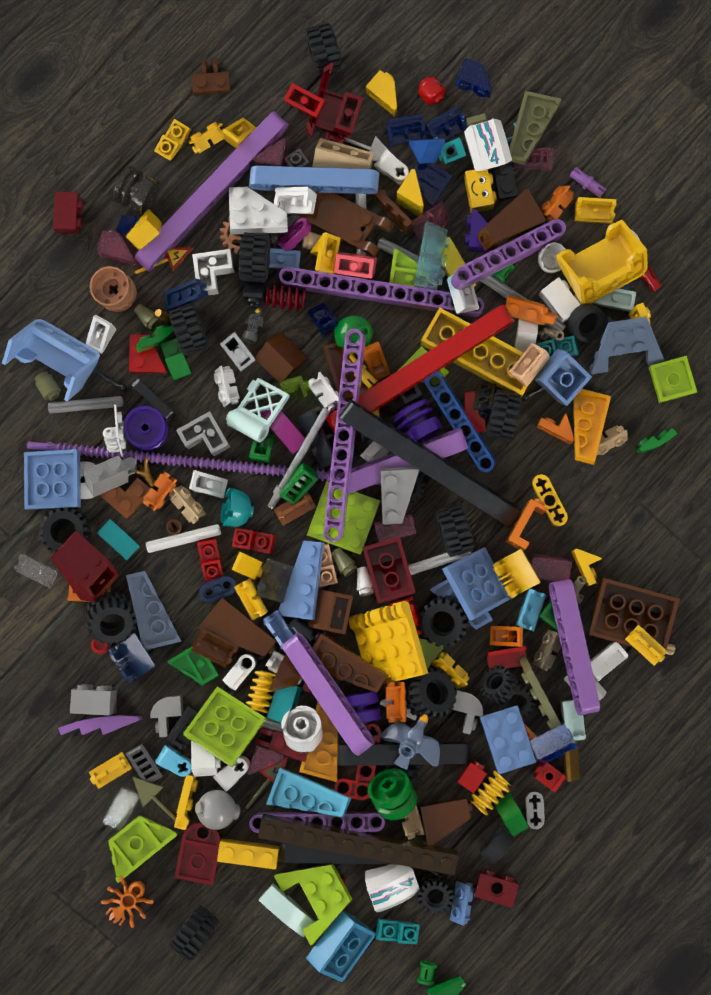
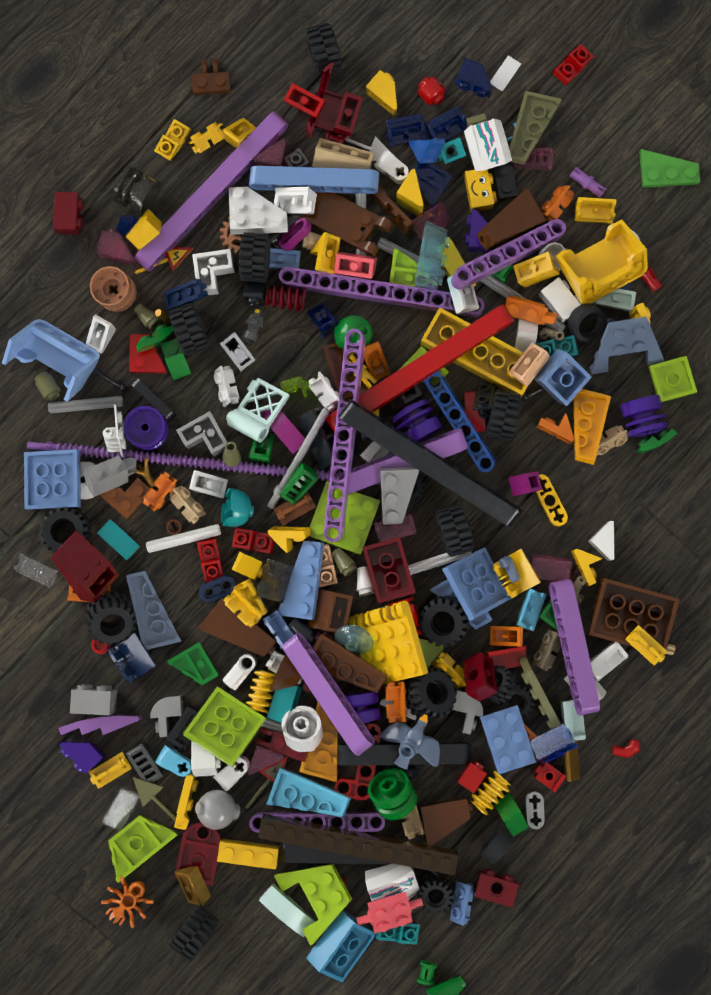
(84, 754): none -> dark purple slope
(193, 885): none -> pearl gold slope
(214, 648): reddish brown hinge -> none
(231, 455): none -> olive cone
(249, 614): none -> yellow hinge
(280, 357): reddish brown slope -> none
(286, 535): none -> yellow slope
(354, 639): none -> clear light blue dish
(389, 912): none -> coral plate
(479, 677): none -> dark red brick
(505, 73): none -> white sticker
(508, 564): none -> sand blue arm
(513, 538): orange panel -> none
(525, 483): none -> magenta brick
(536, 270): none -> yellow hinge
(573, 65): none -> red slope
(604, 541): none -> white slope
(628, 751): none -> red arm
(644, 416): none -> dark purple wheel
(664, 170): none -> bright green wing

